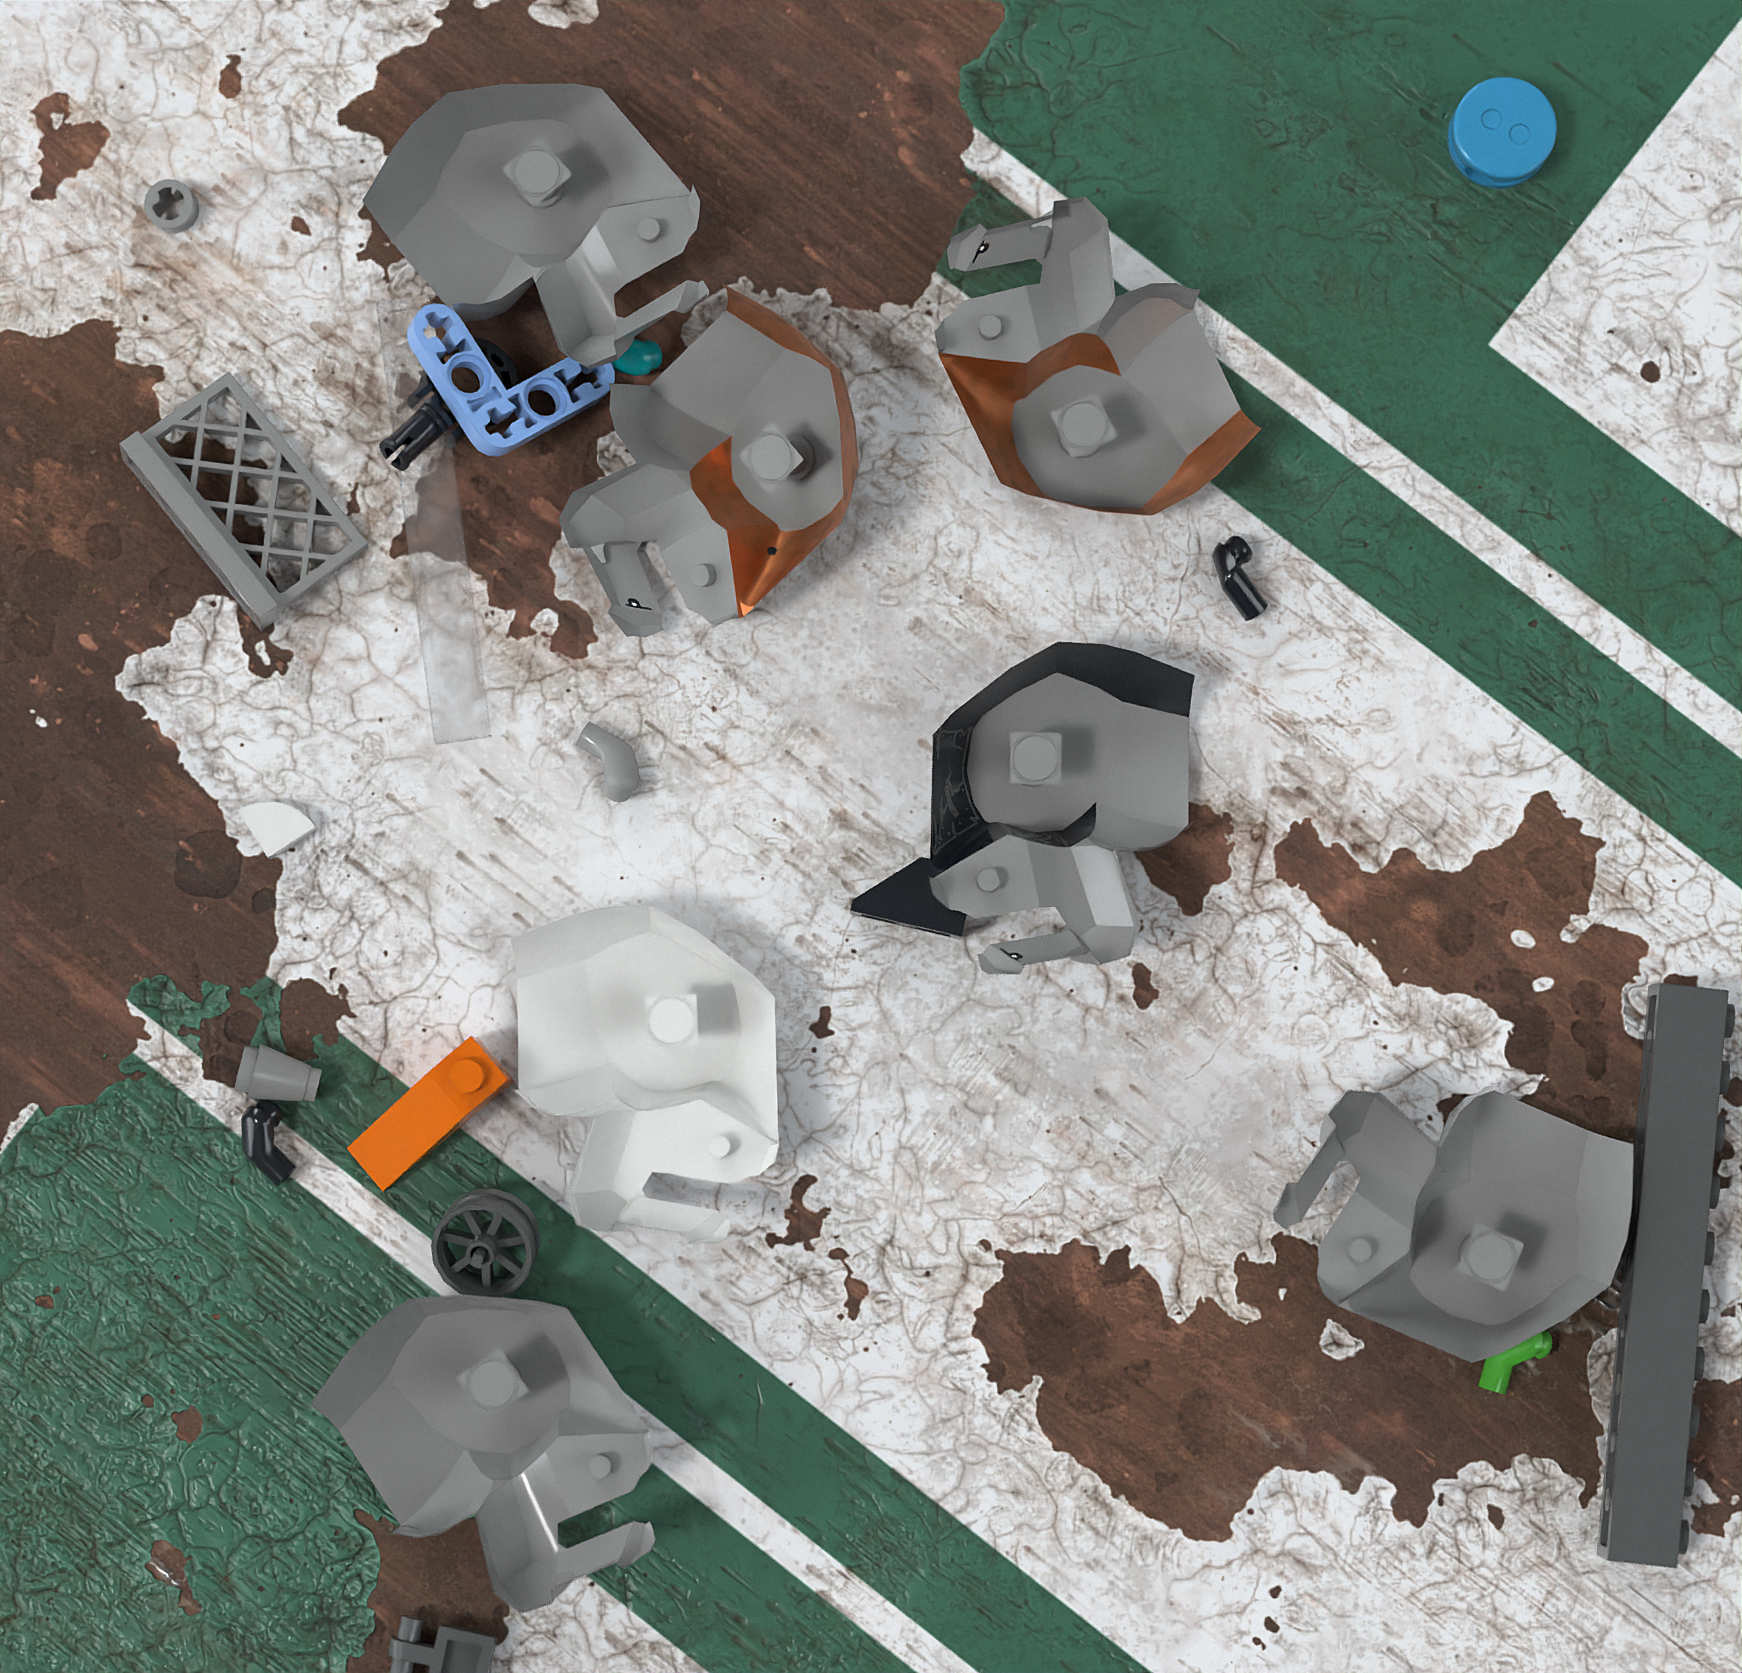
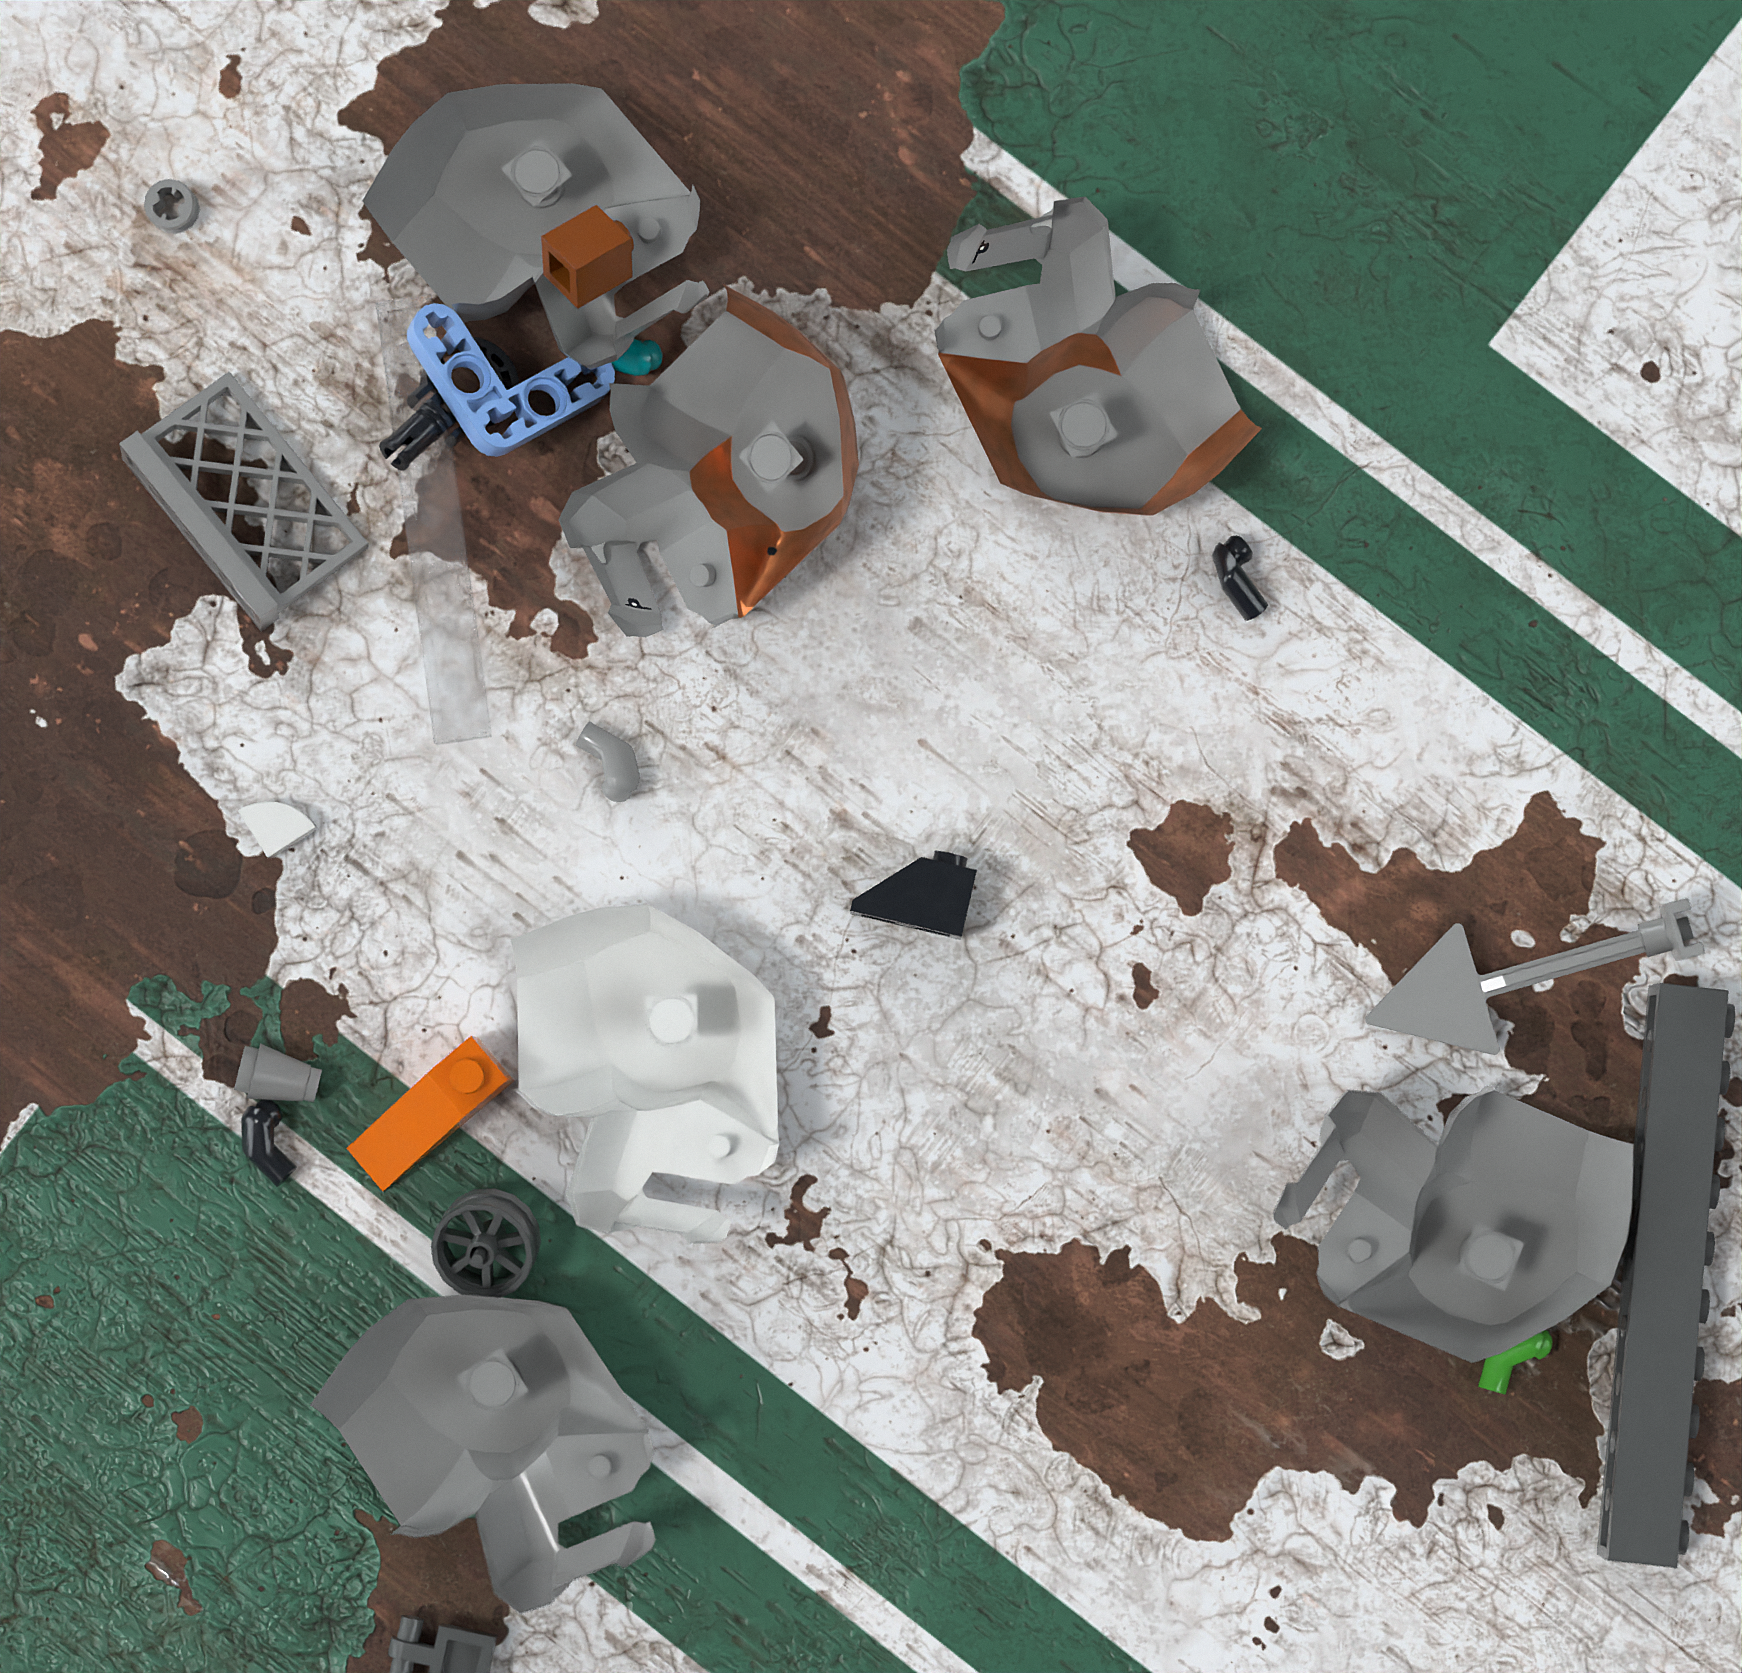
(587, 256): none -> dark orange brick
(1046, 783): light grey piece -> none
(1447, 997): none -> light grey piece
(1501, 132): dark azure head -> none

